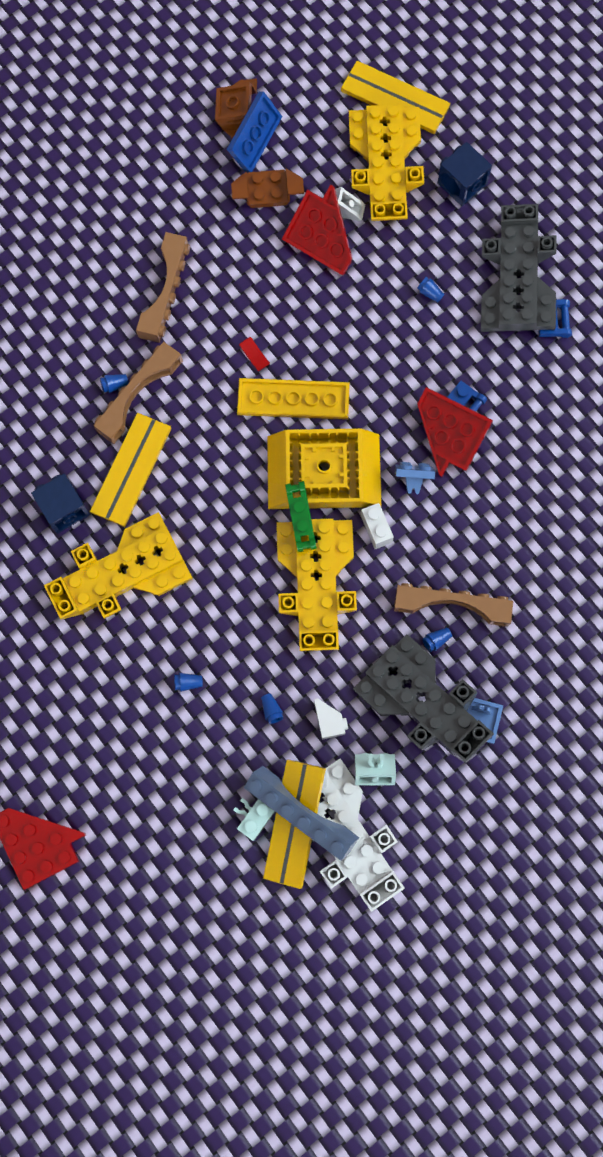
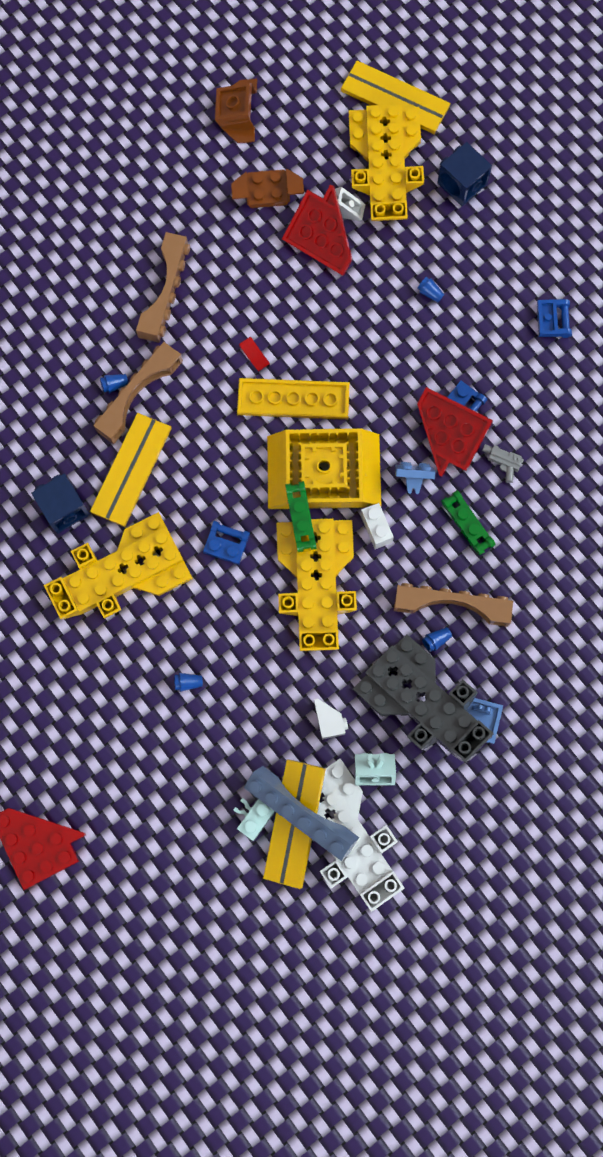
(224, 548): none -> blue plate
(254, 132): blue plate -> none
(272, 710): blue cone -> none
(468, 523): none -> green plate
(509, 461): none -> light grey piece
(519, 255): dark grey piece -> none

